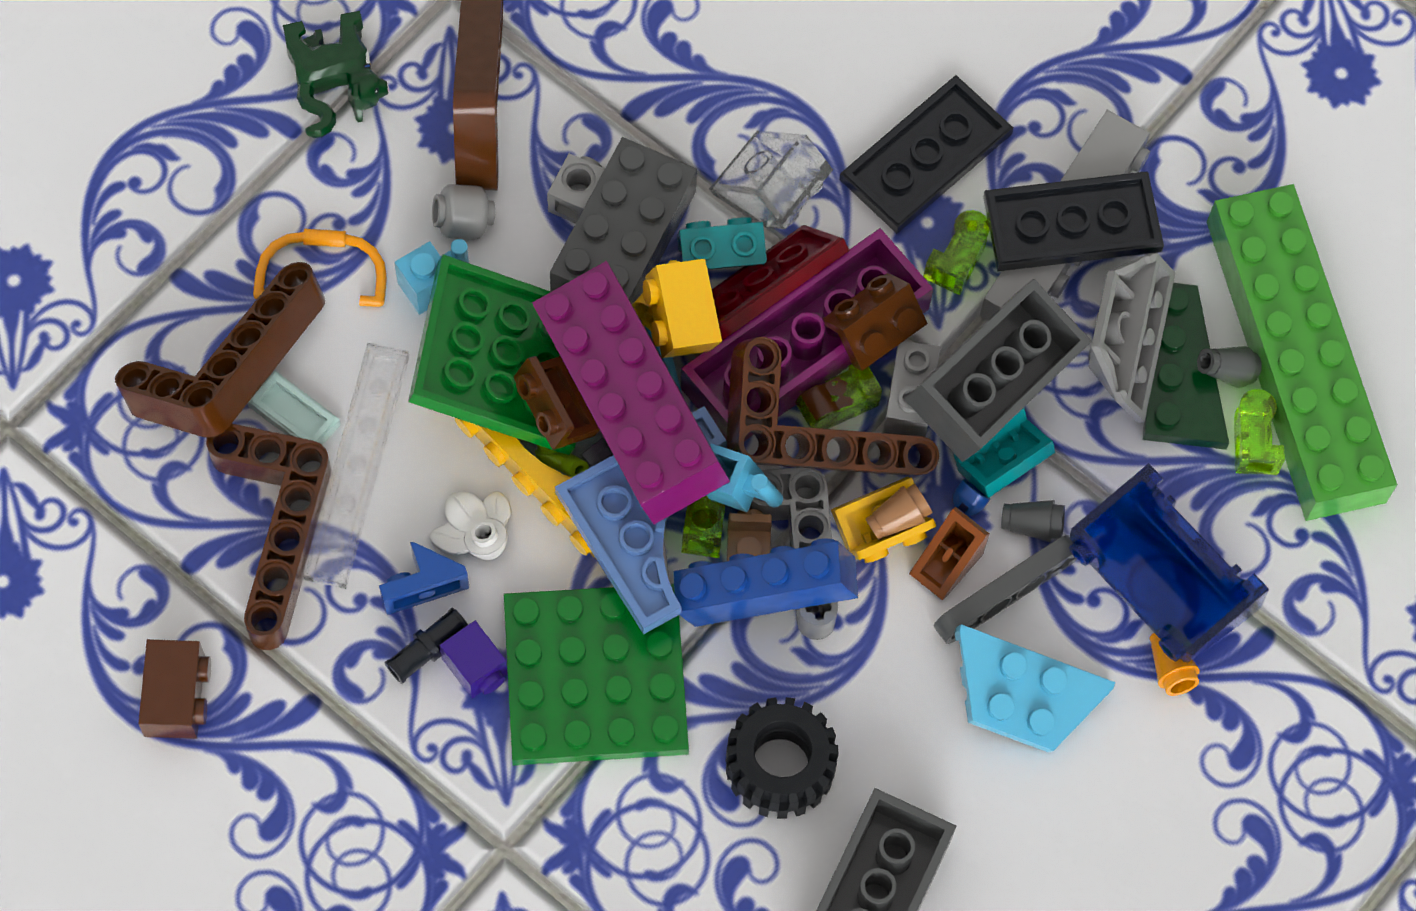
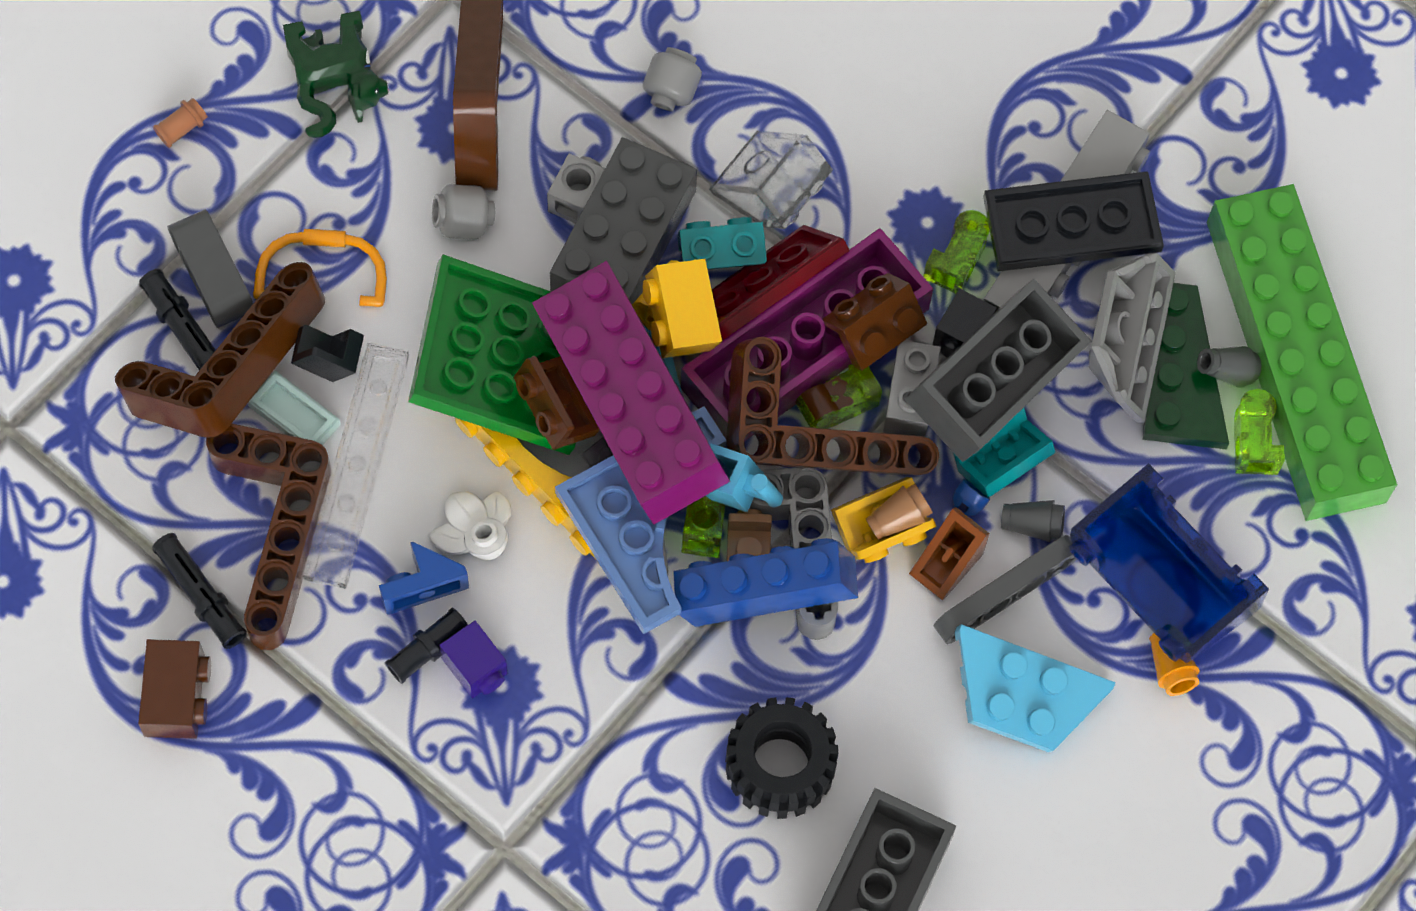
(174, 311): none -> black pin
(180, 122): none -> nougat pin
(208, 603): none -> black pin
(211, 268): none -> dark grey beam
(326, 354): none -> black panel
(417, 271): medium azure brick -> none
(567, 464): lime arm -> none
(591, 680): green plate -> none
(672, 79): none -> light grey head
(926, 154): black tile -> none
(960, 321): none -> black brick

